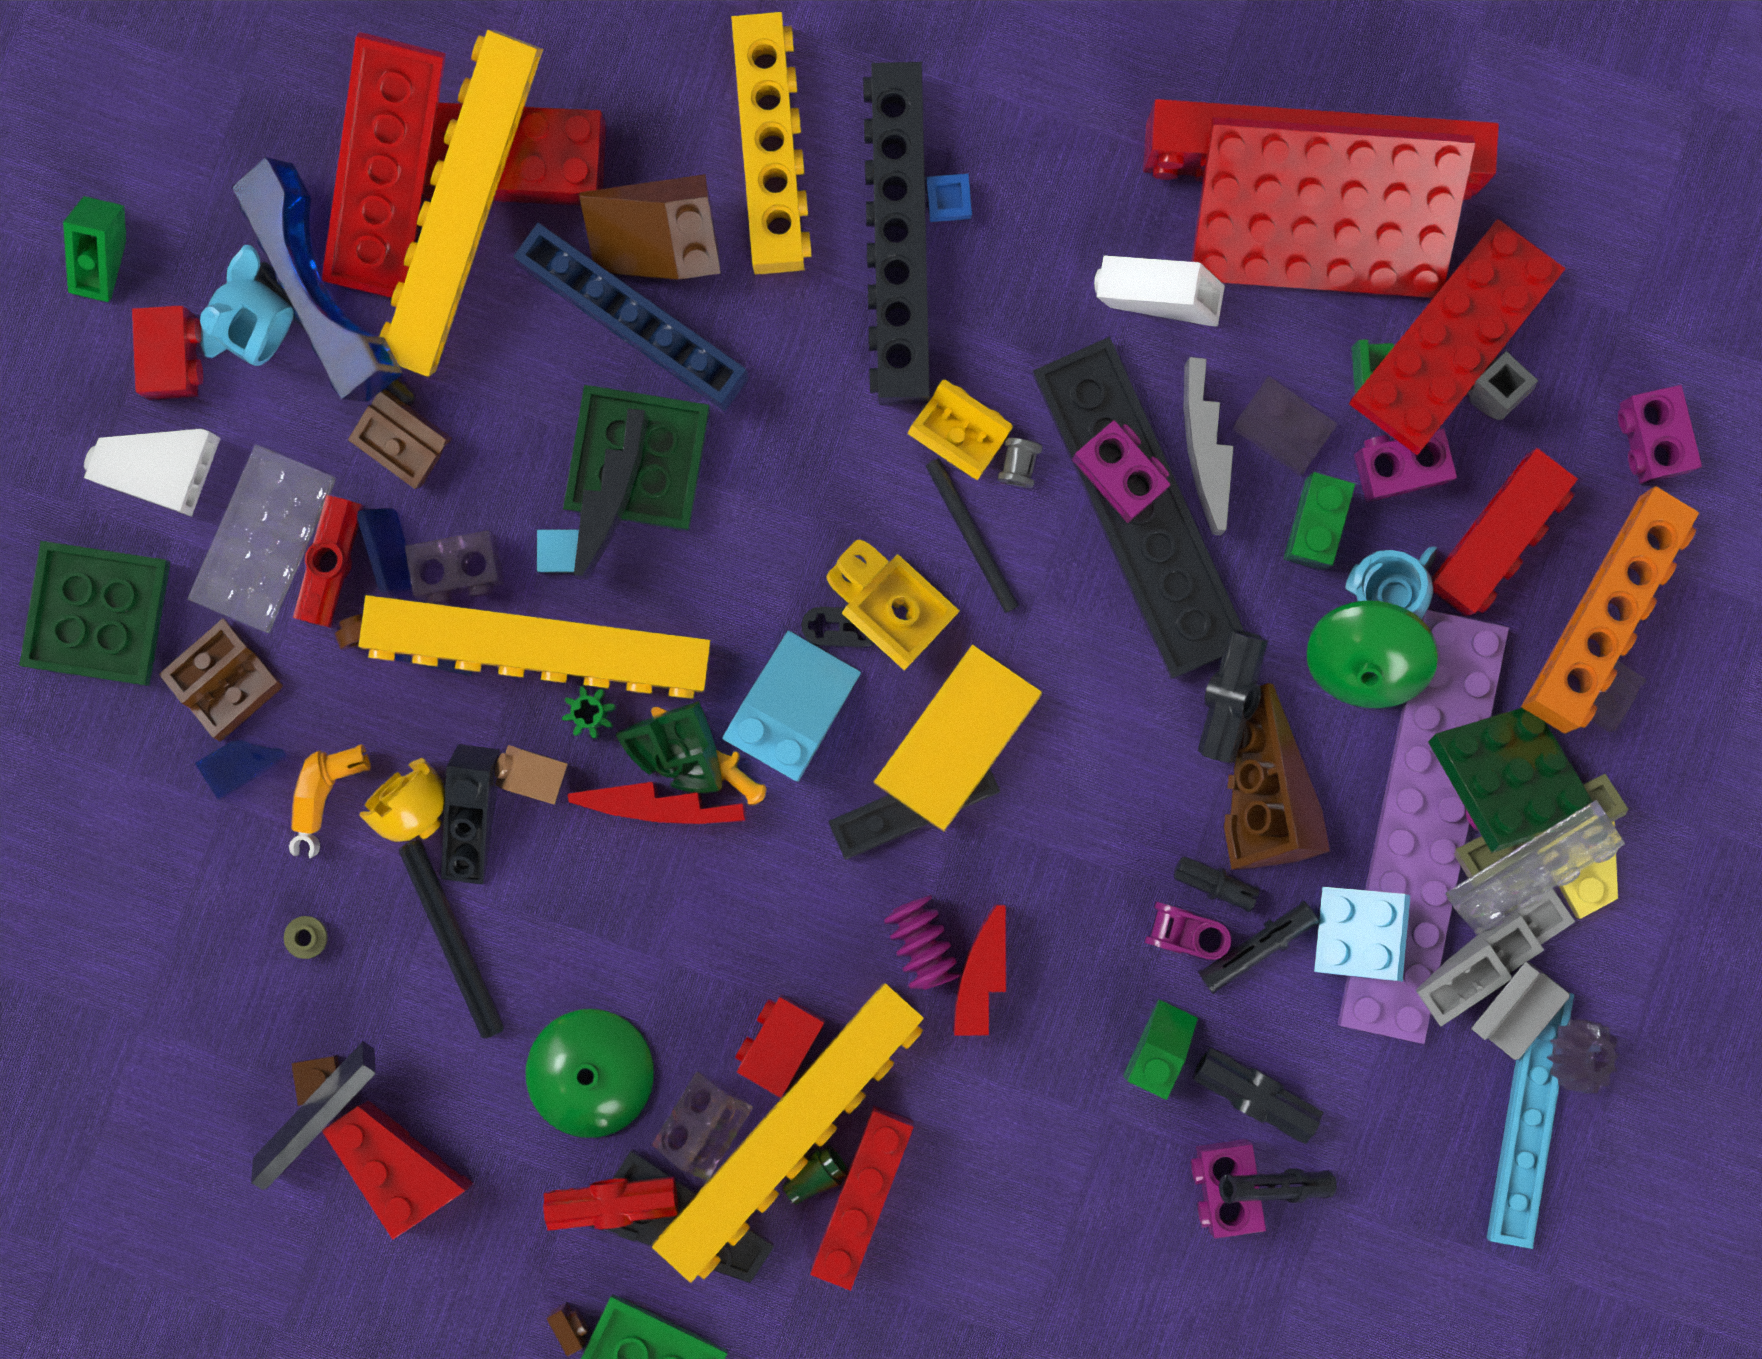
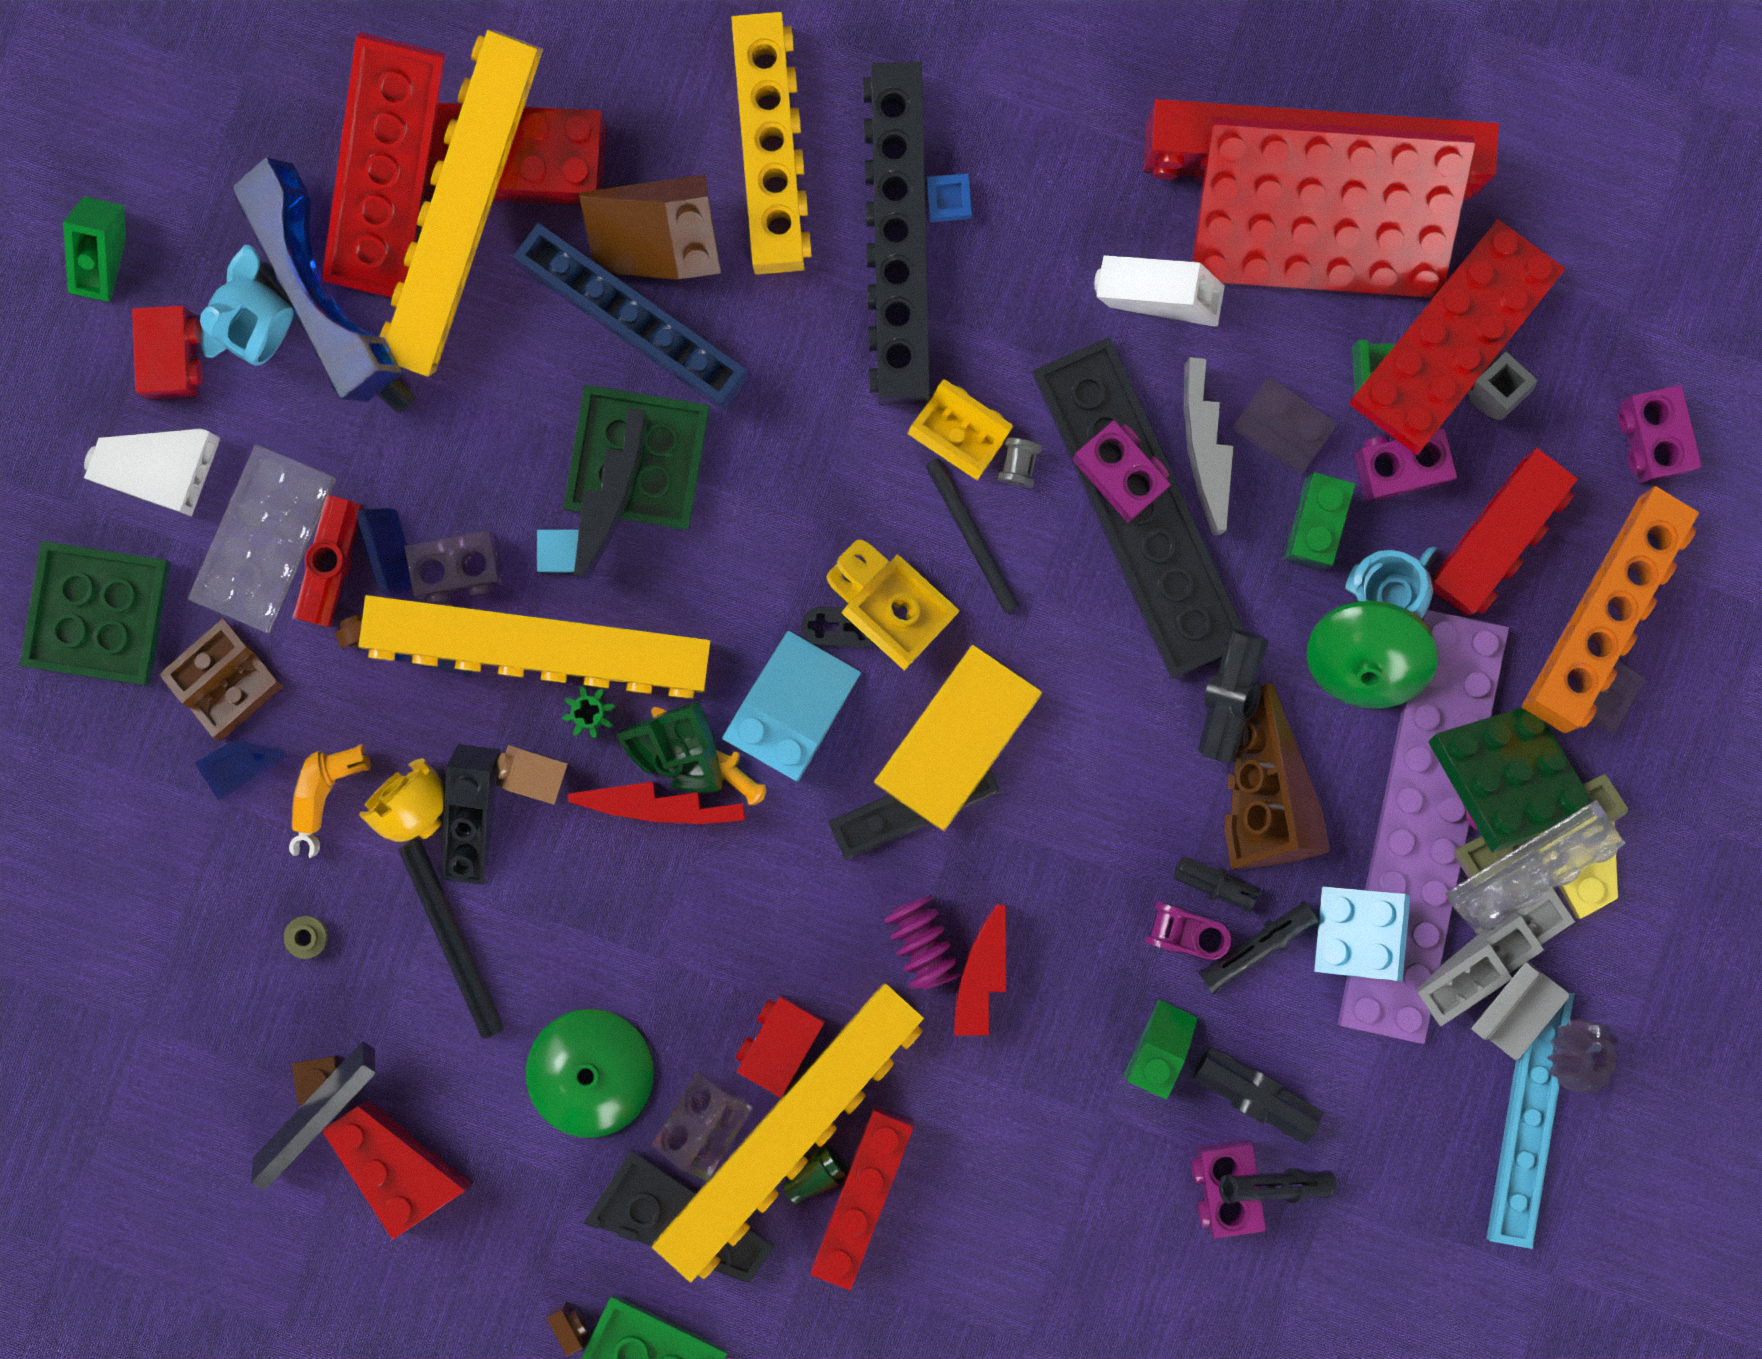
(399, 438): reddish brown plate -> none
(610, 1203): red piece -> none

